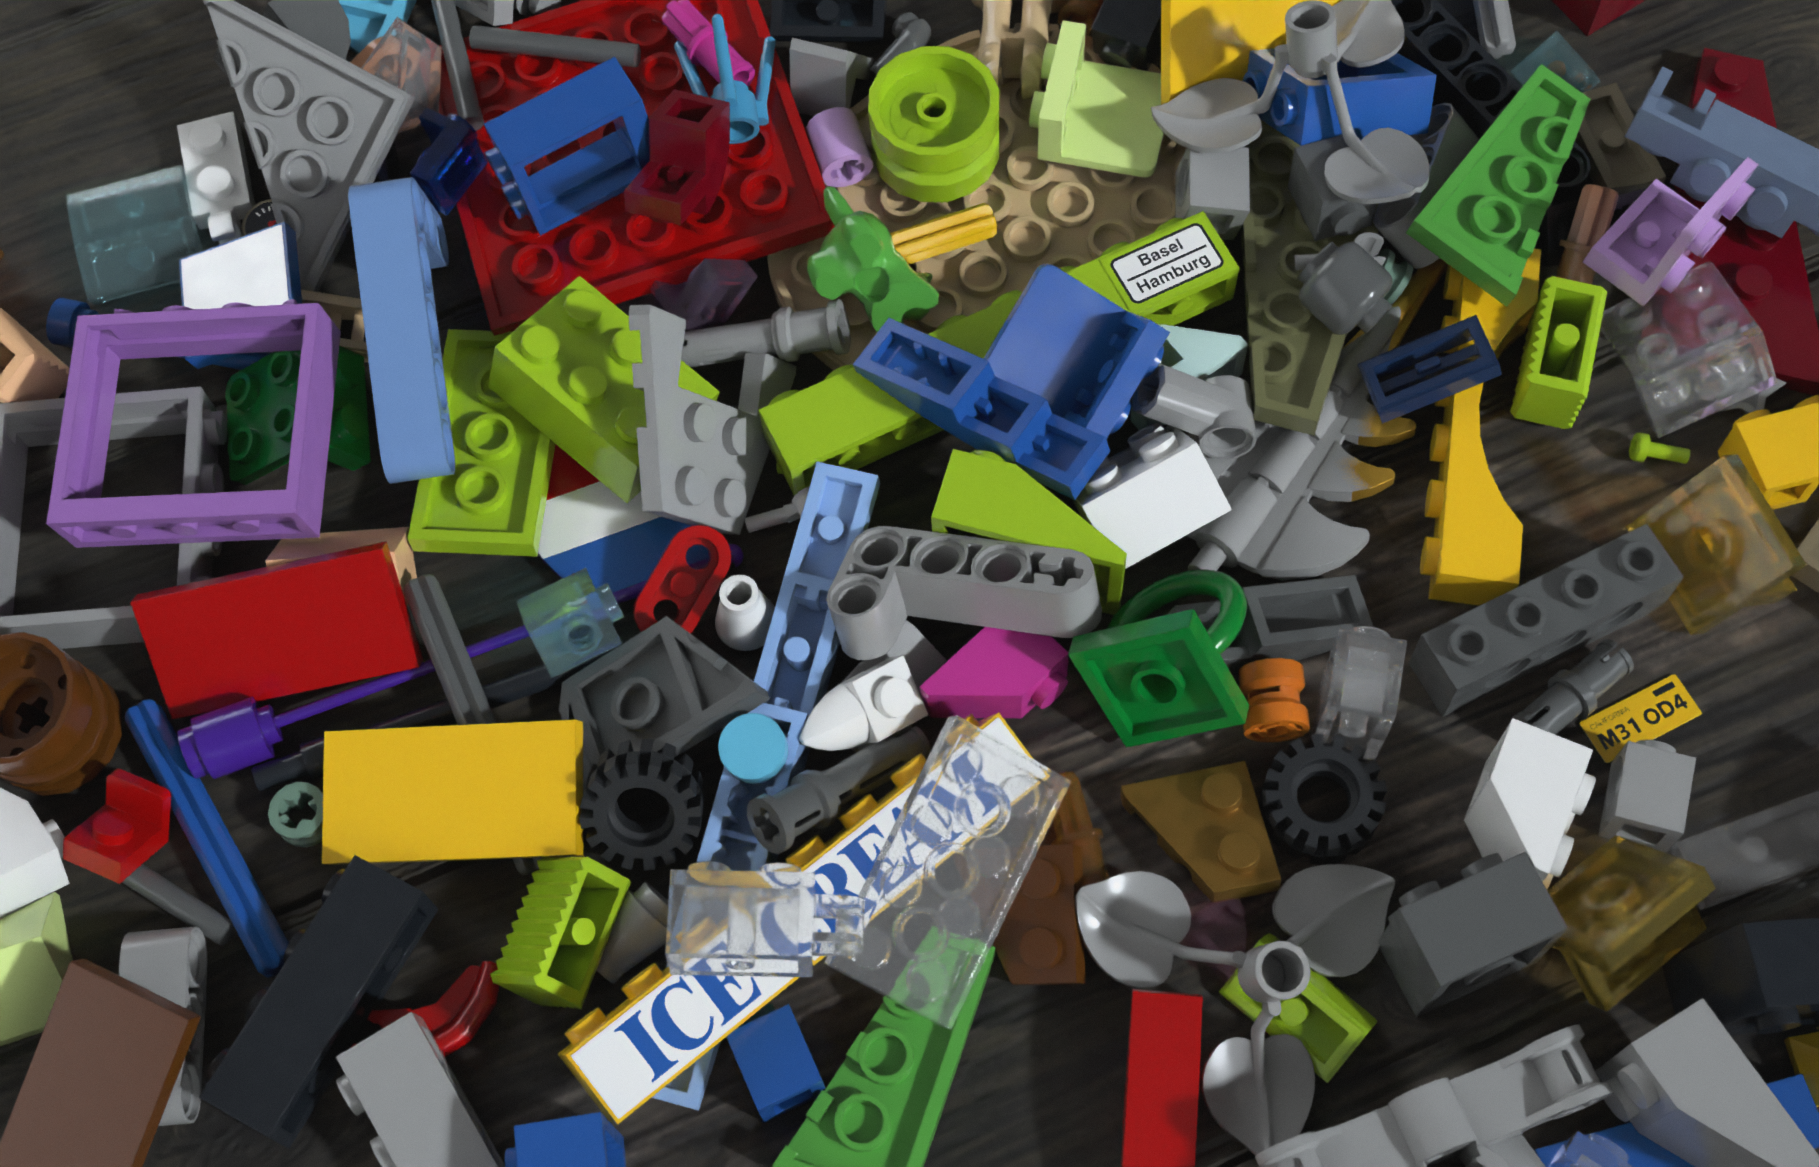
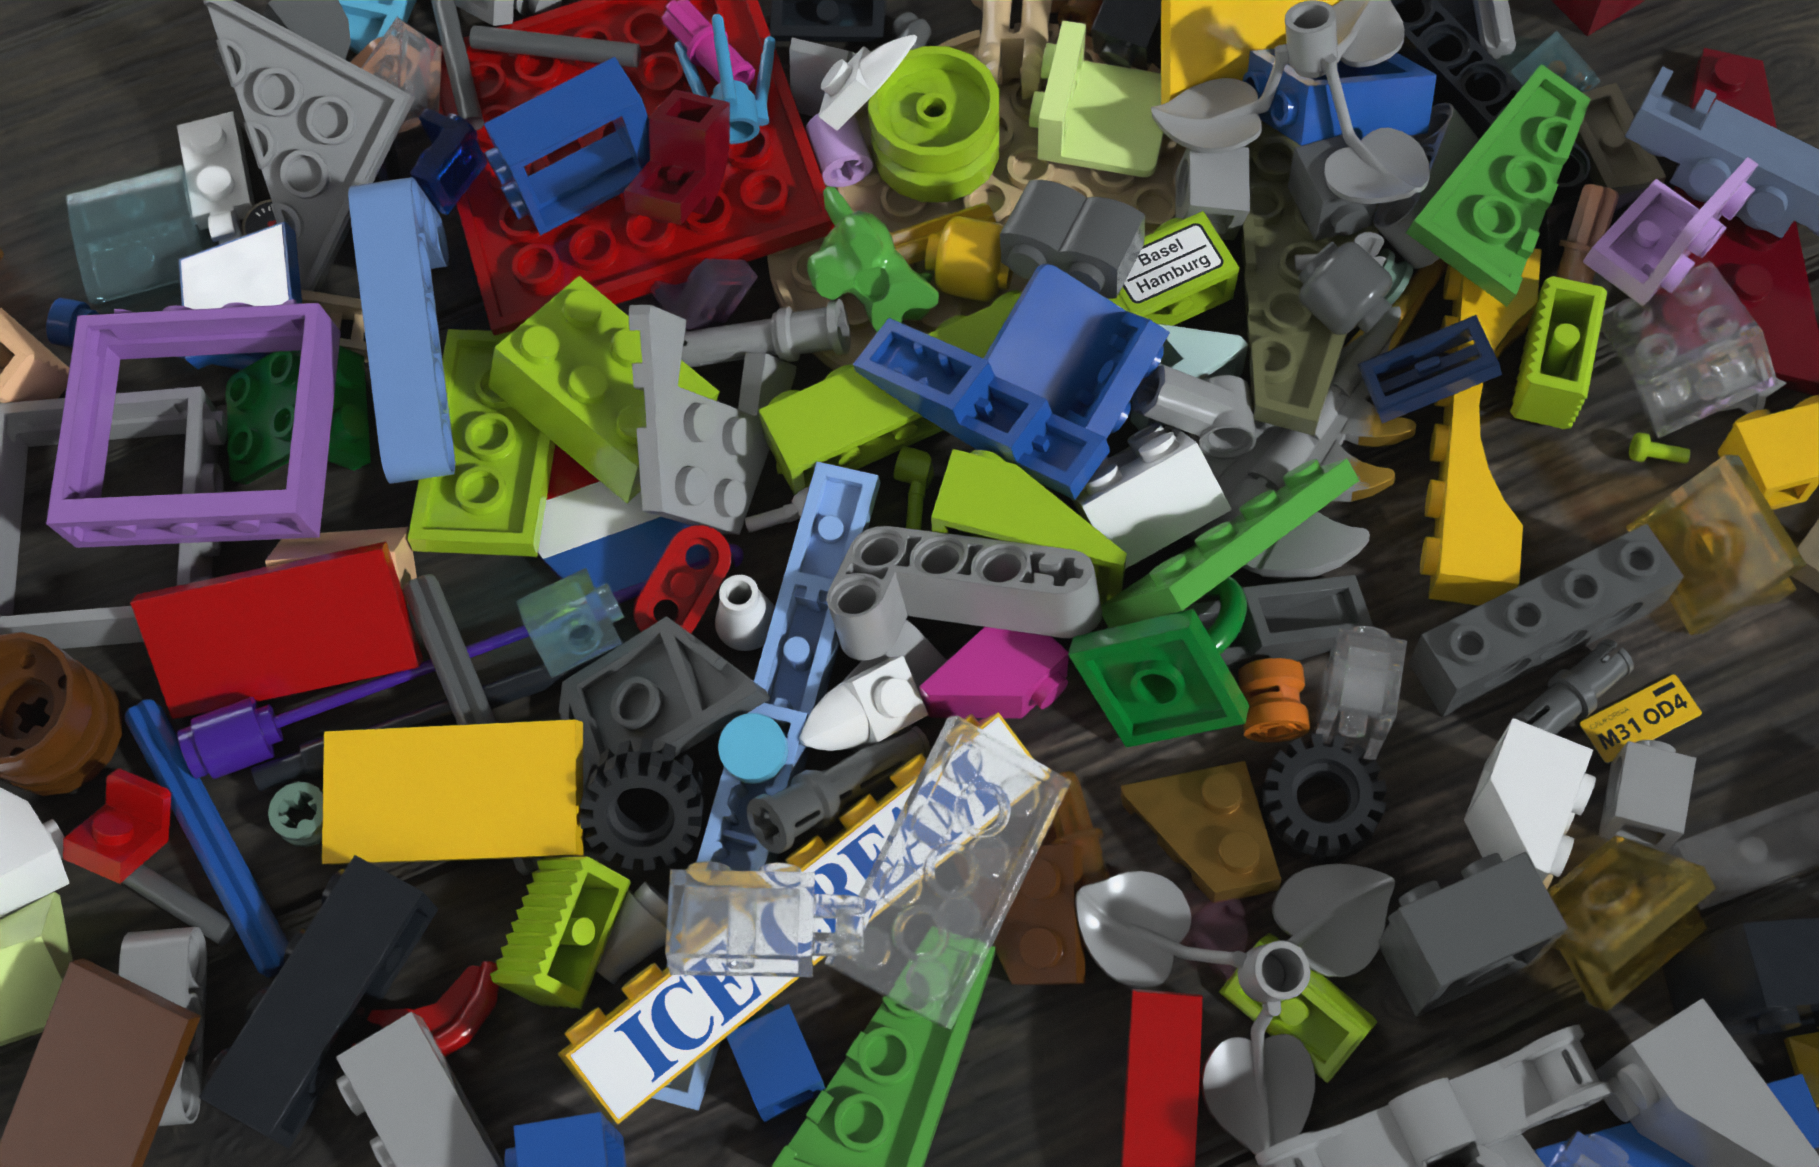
(854, 83): none -> white plate
(914, 468): none -> lime hand
(968, 259): none -> yellow head
(1080, 235): none -> dark grey brick
(1230, 544): none -> bright green wing

